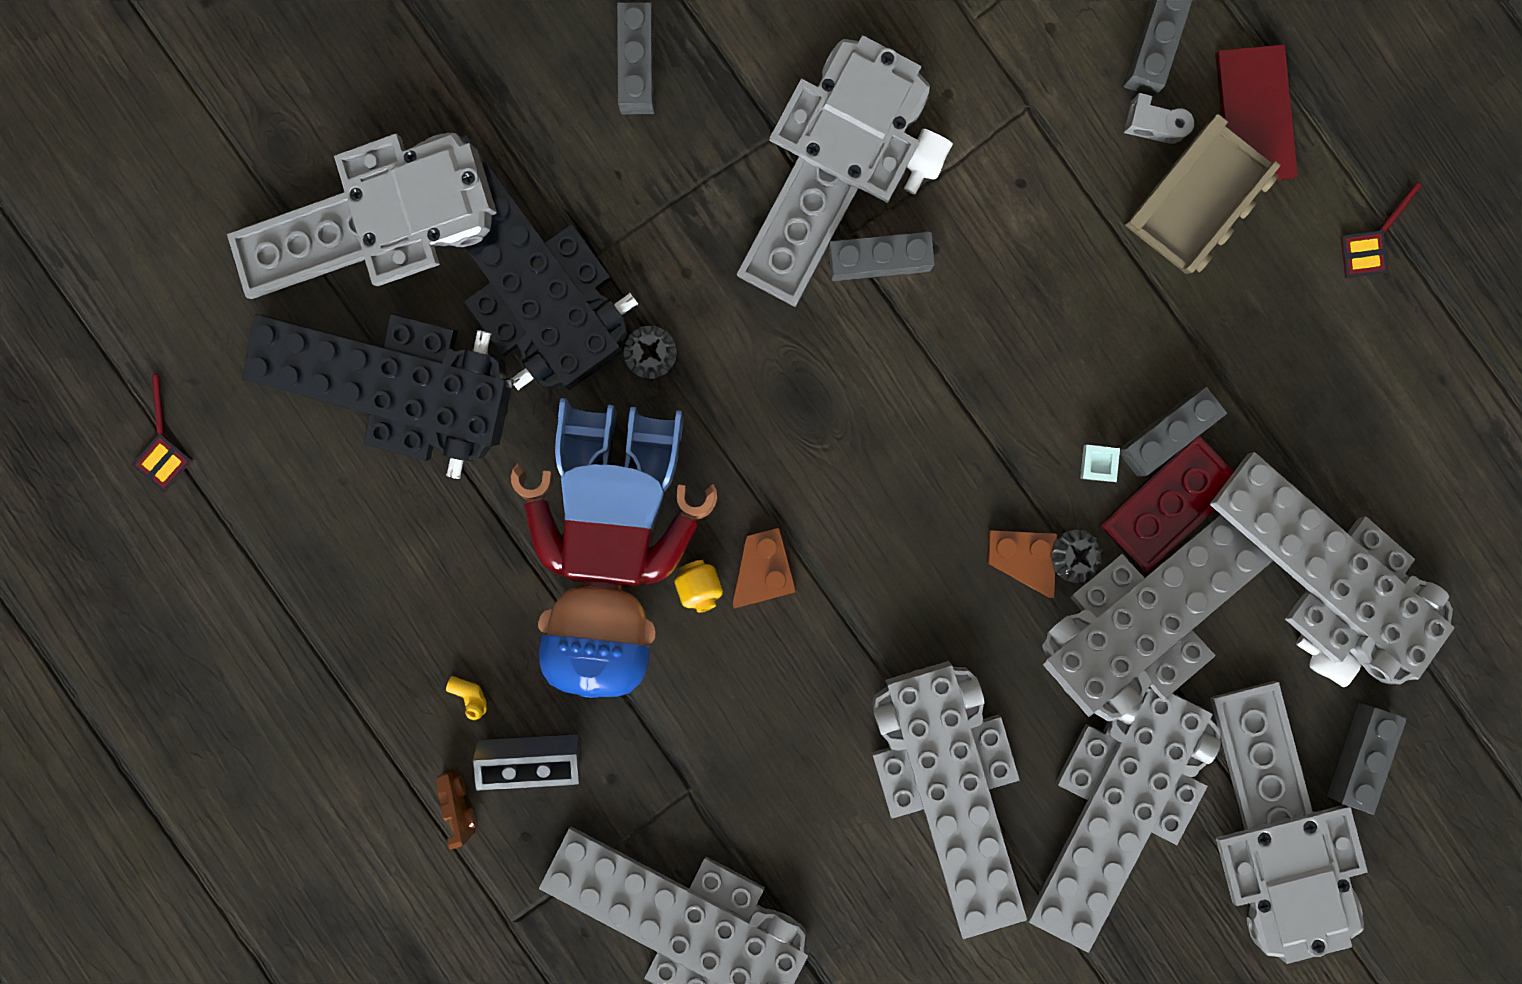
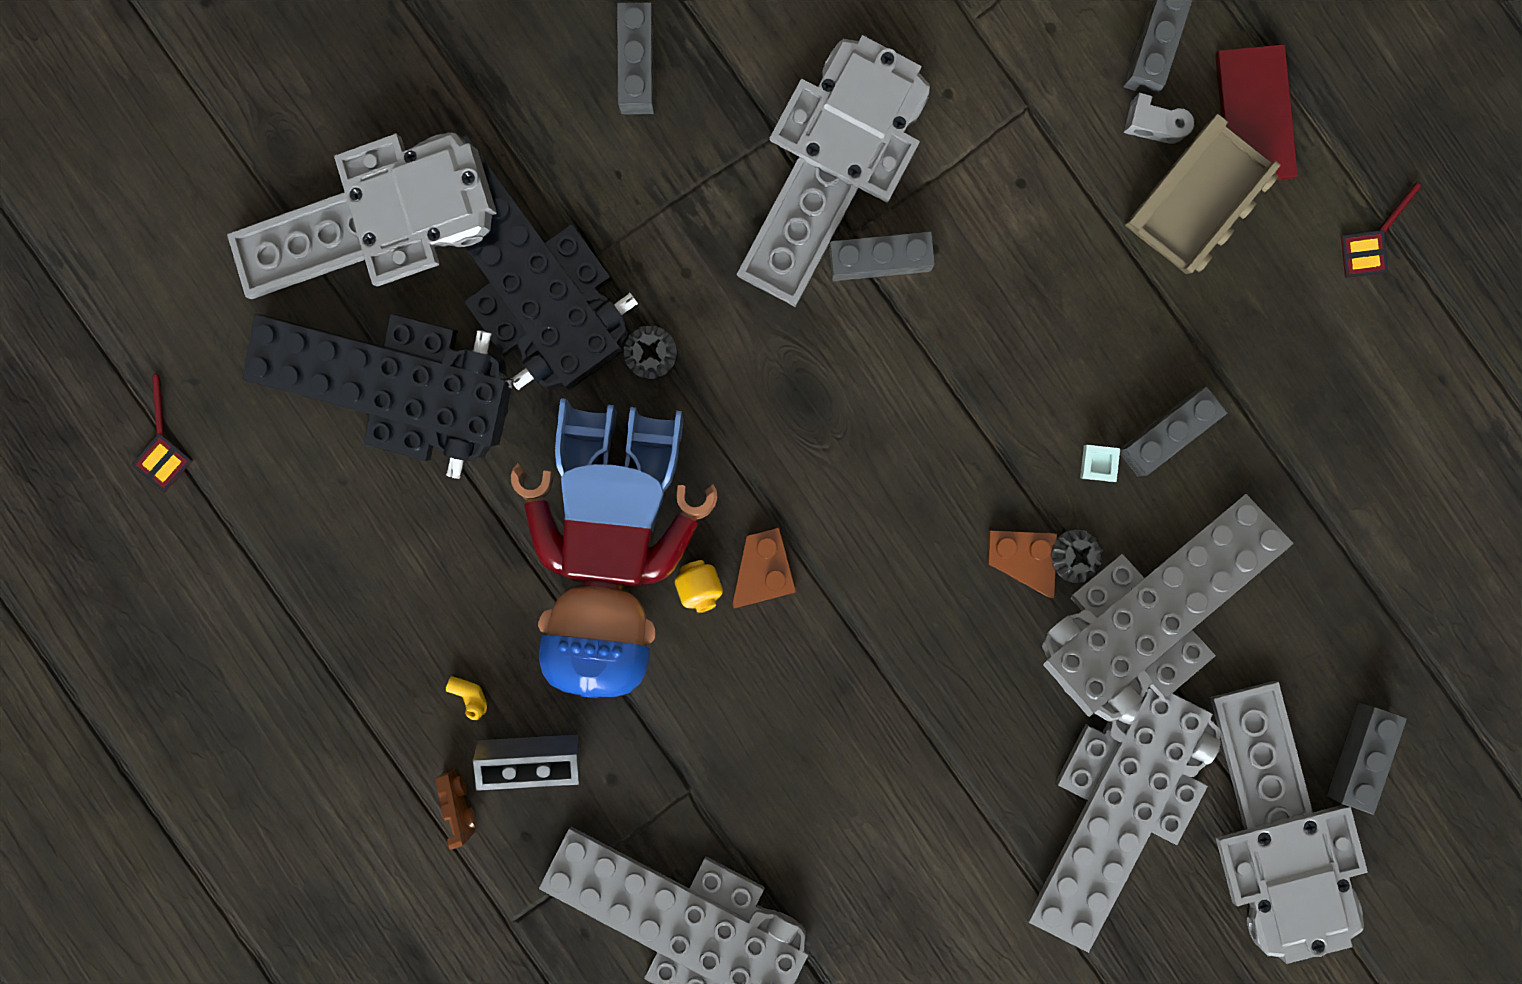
(927, 159): white piece -> none
(945, 763): light grey piece -> none
(1168, 504): dark red tile -> none
(1339, 672): white piece -> none
(1352, 580): light grey piece -> none

